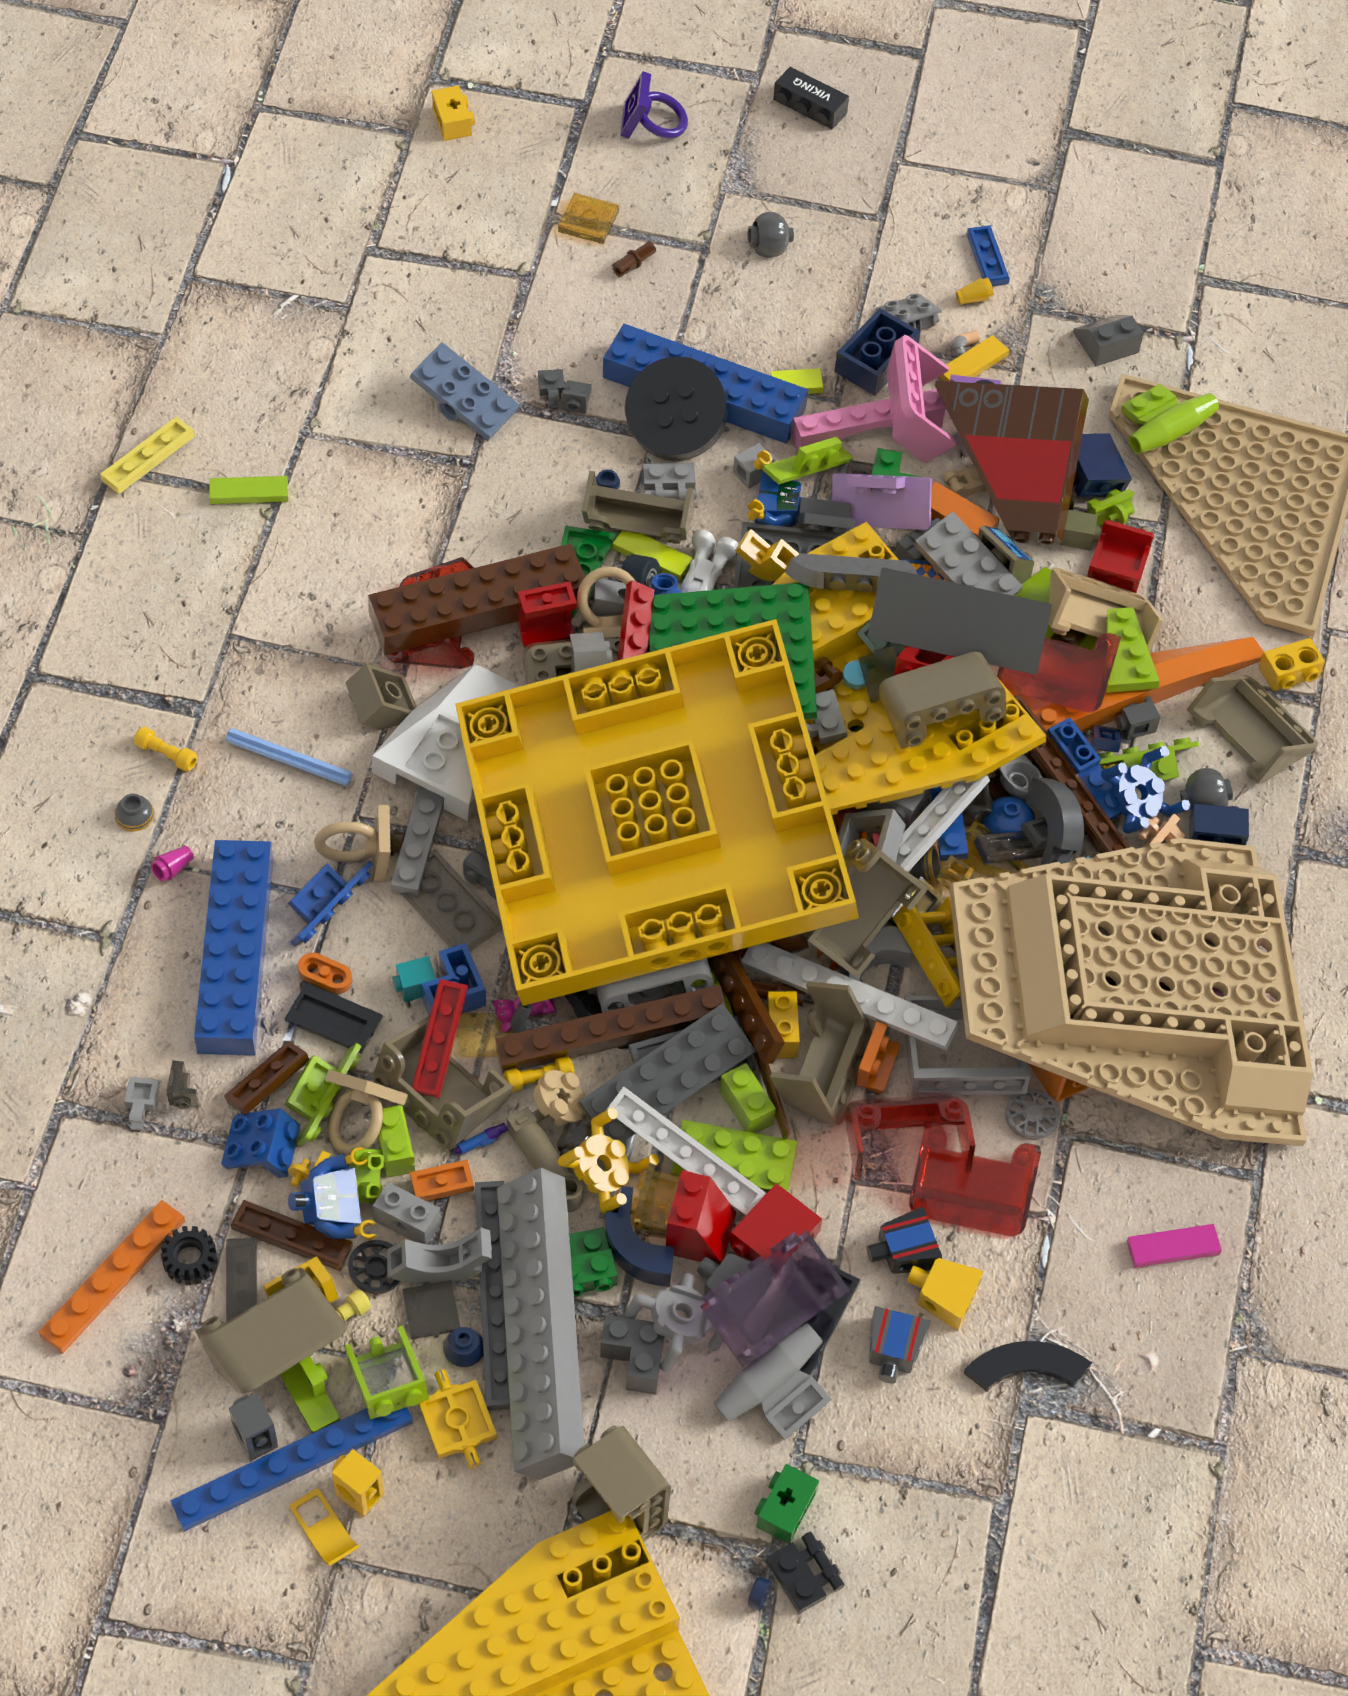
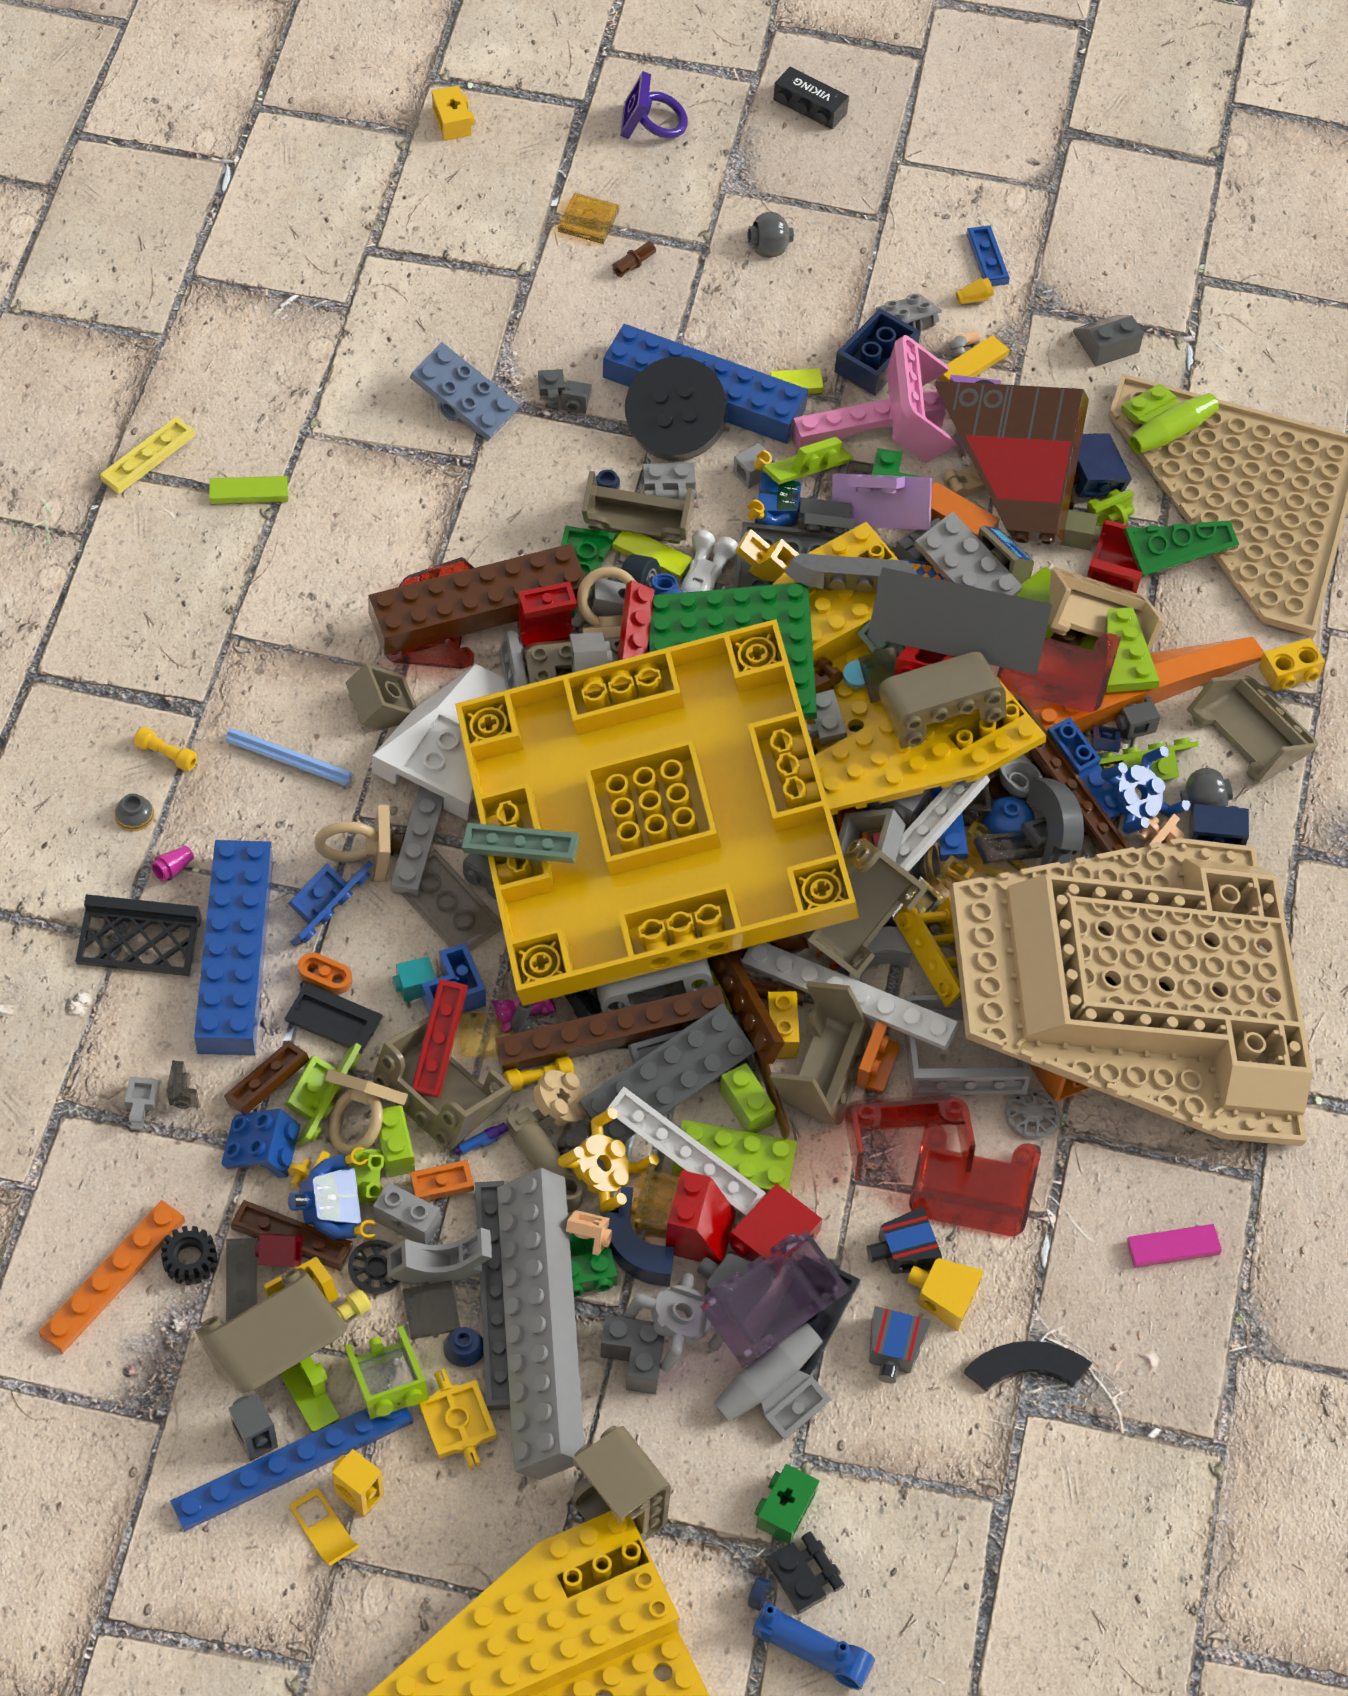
(147, 913): none -> black fence
(279, 1250): none -> dark red brick
(512, 662): none -> light grey plate
(520, 843): none -> sand green plate
(590, 1226): none -> light nougat bracket
(846, 1662): none -> blue piece
(1171, 546): none -> green wing

